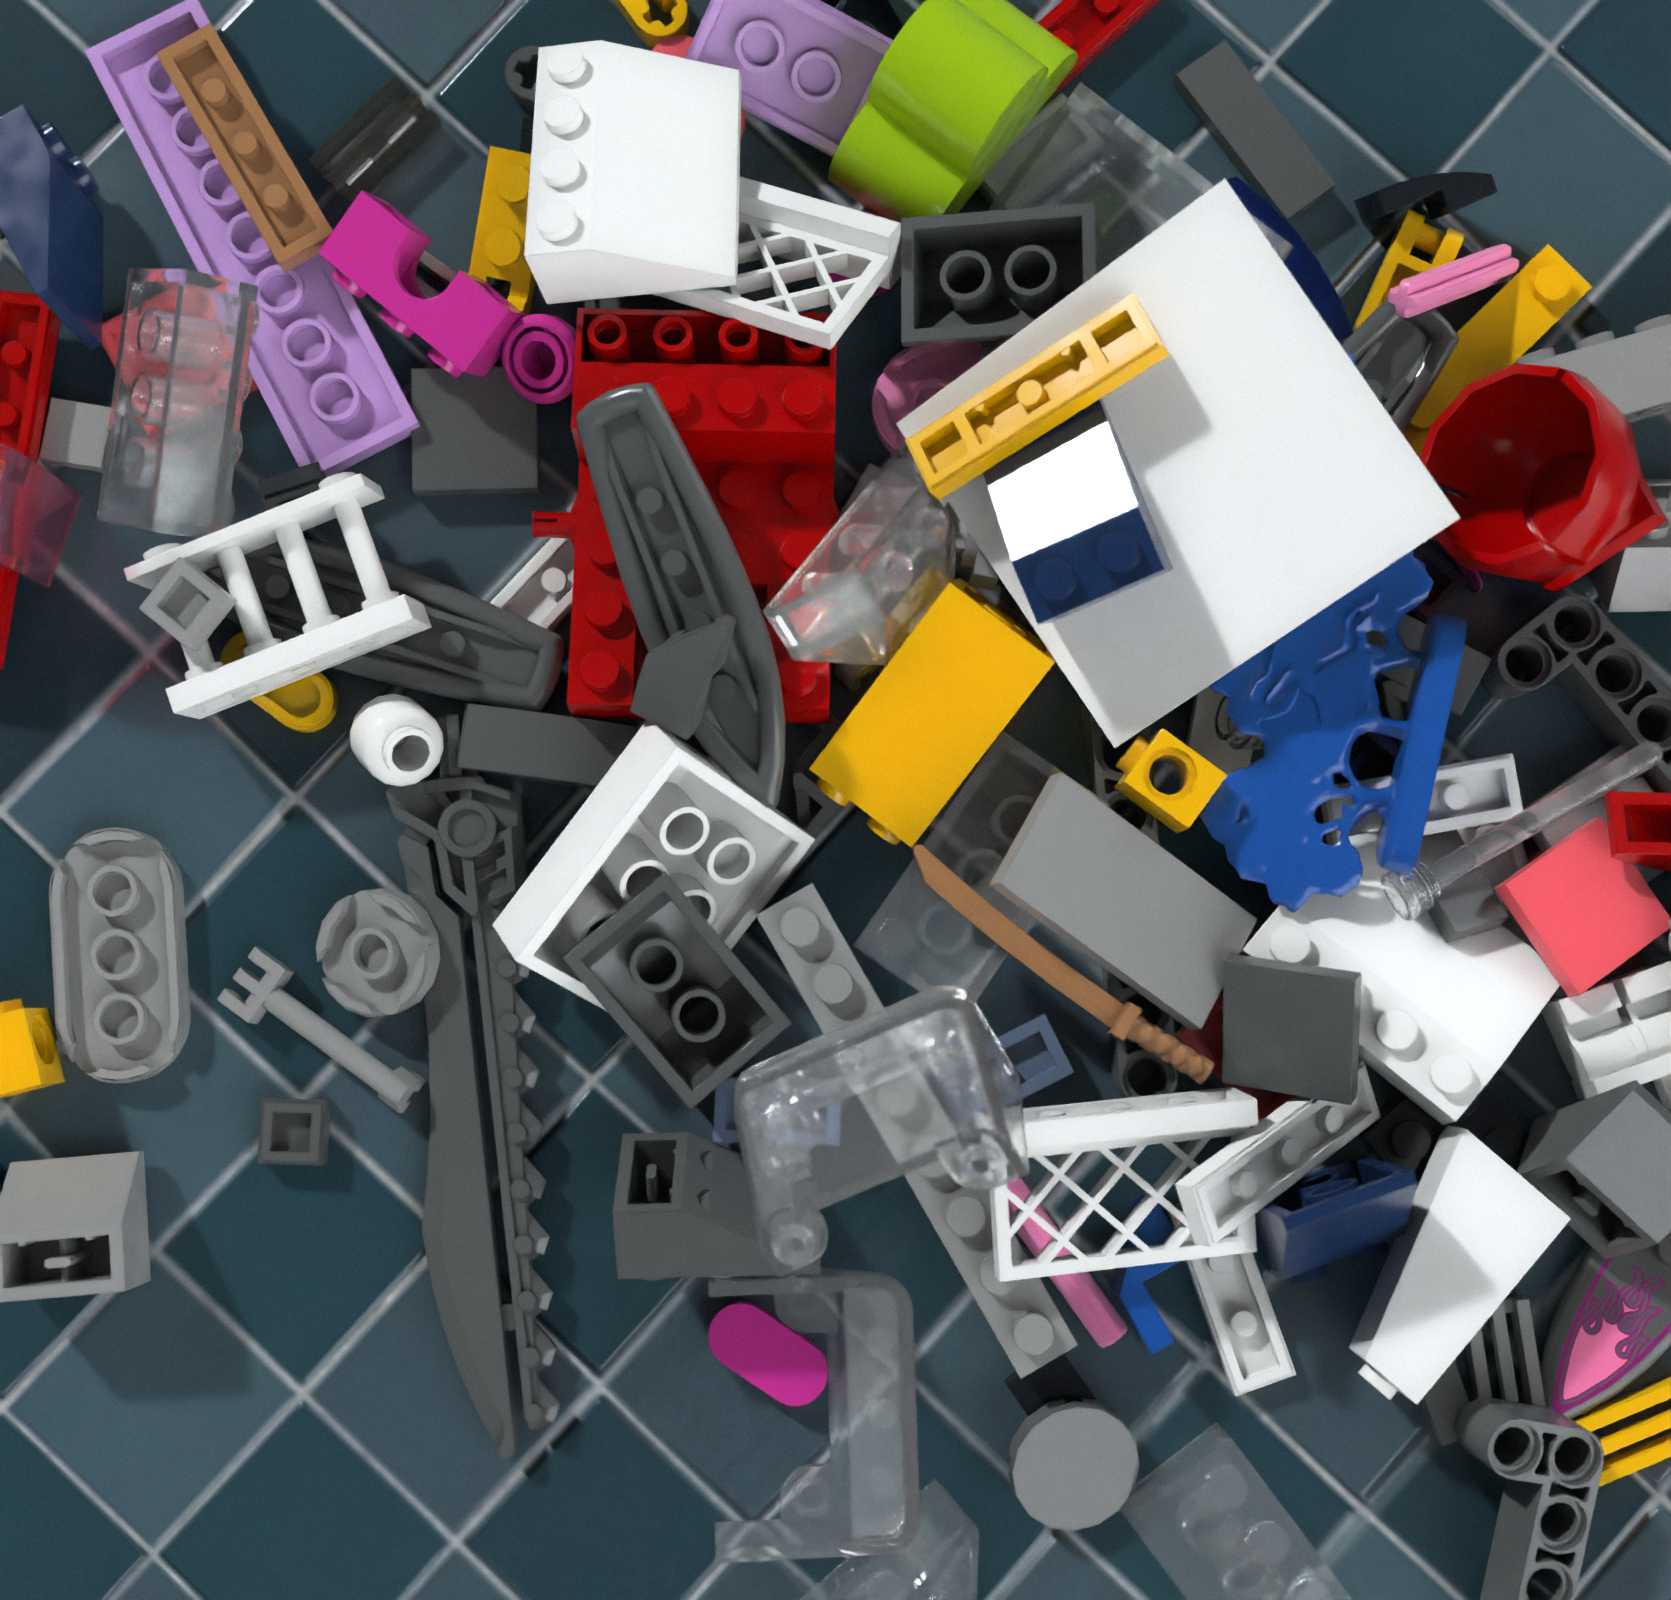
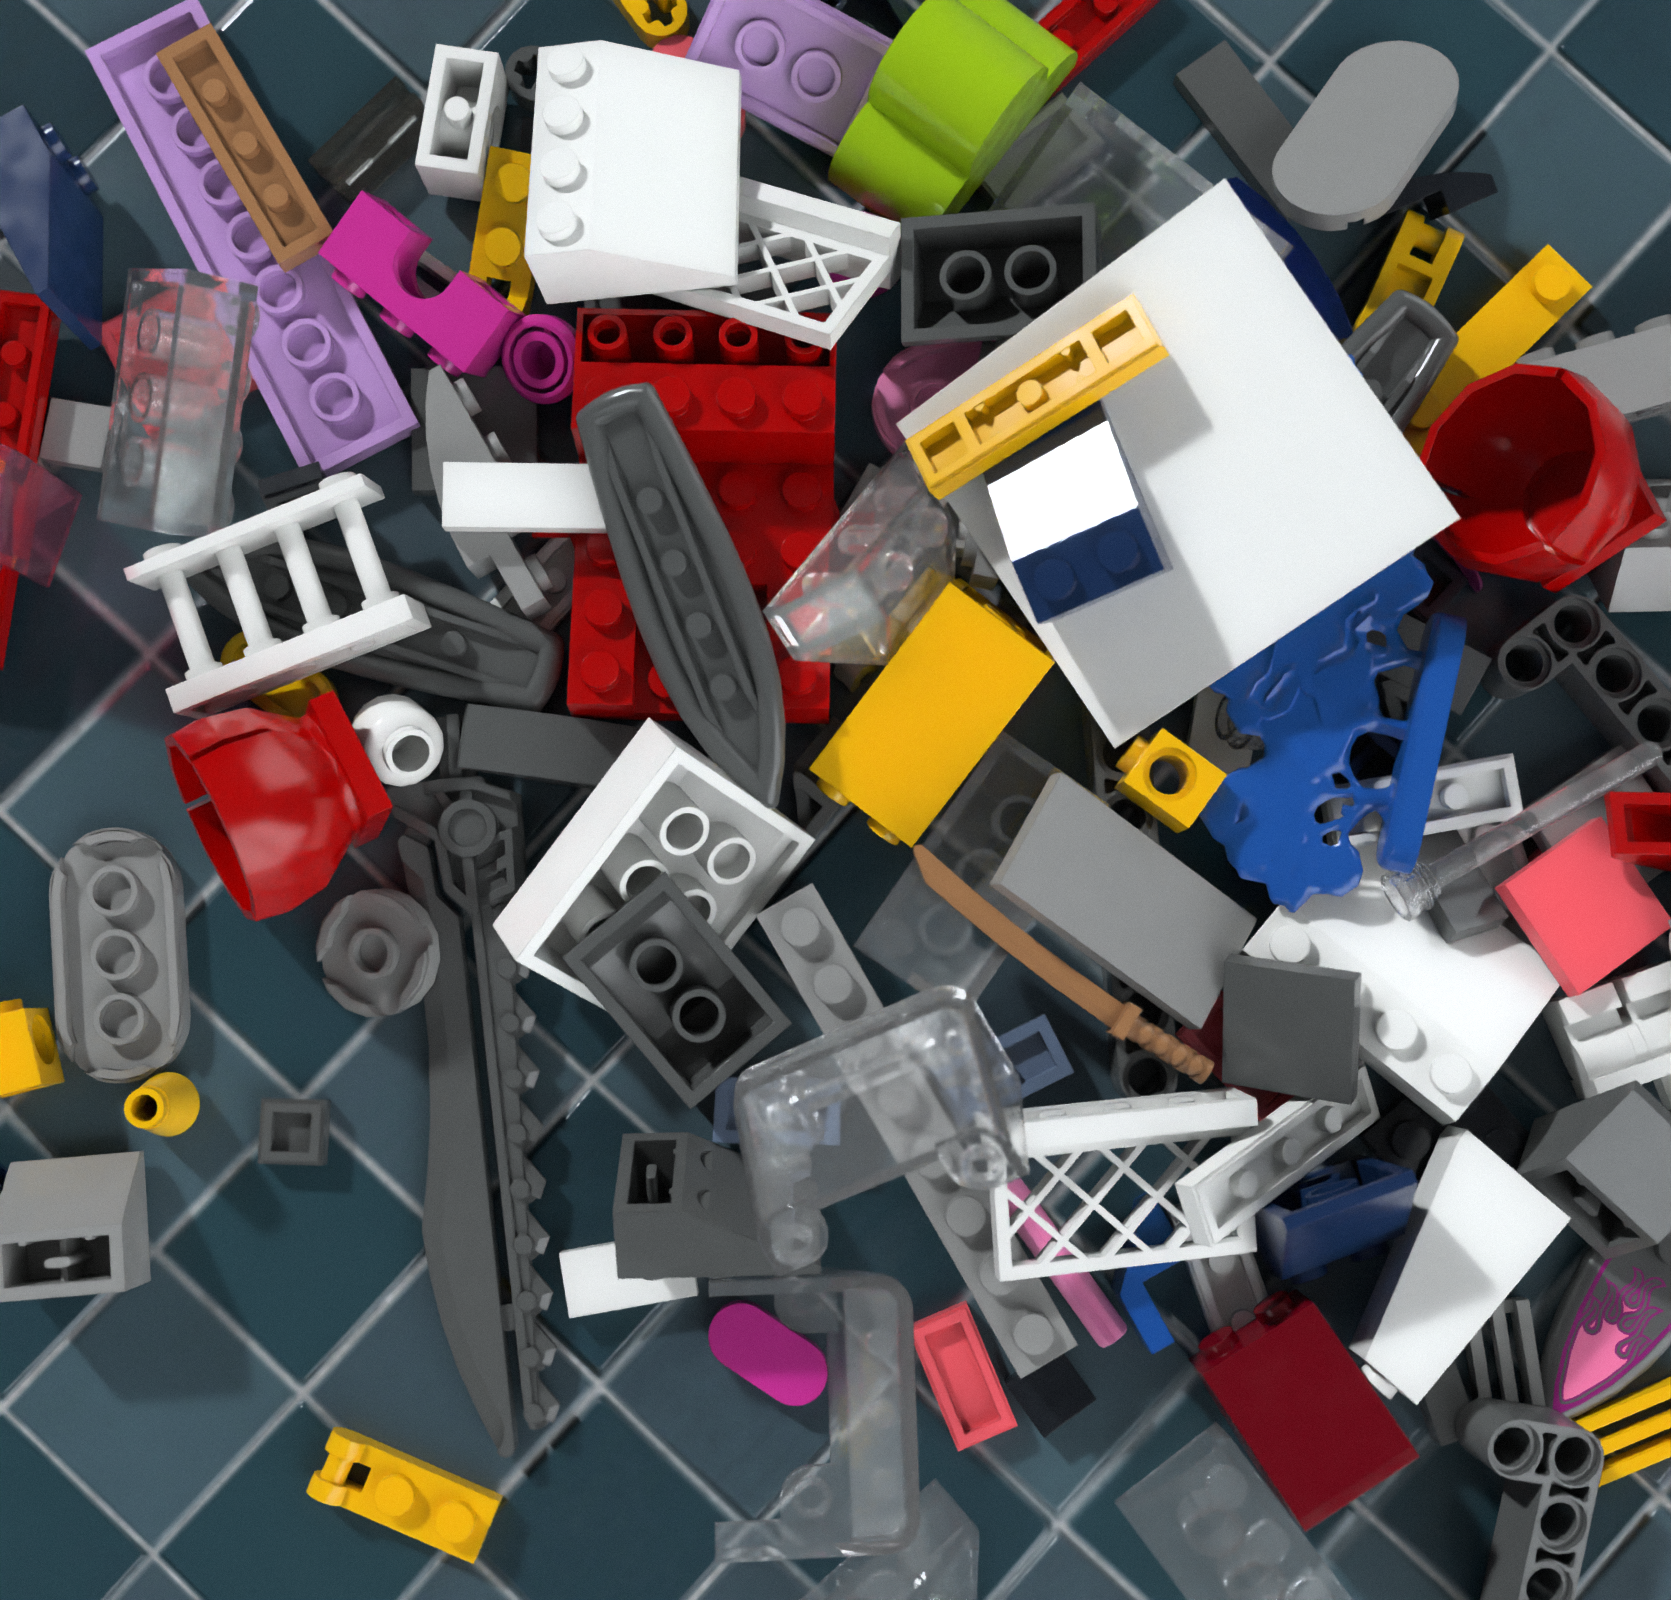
(176, 1104): none -> yellow cone
(188, 604): light grey plate -> none
(267, 994): light grey hinge -> none
(279, 801): none -> red plate
(406, 1494): none -> yellow plate
(456, 438): none -> light grey slope
(461, 120): none -> white brick
(520, 498): none -> white tile
(594, 1287): none -> white tile
(679, 676): dark grey slope -> none
(962, 1376): none -> coral tile
(1073, 1464): tile -> none
(1301, 1408): none -> dark red slope
(1365, 135): none -> light grey tile
(1453, 280): bright pink axle -> none

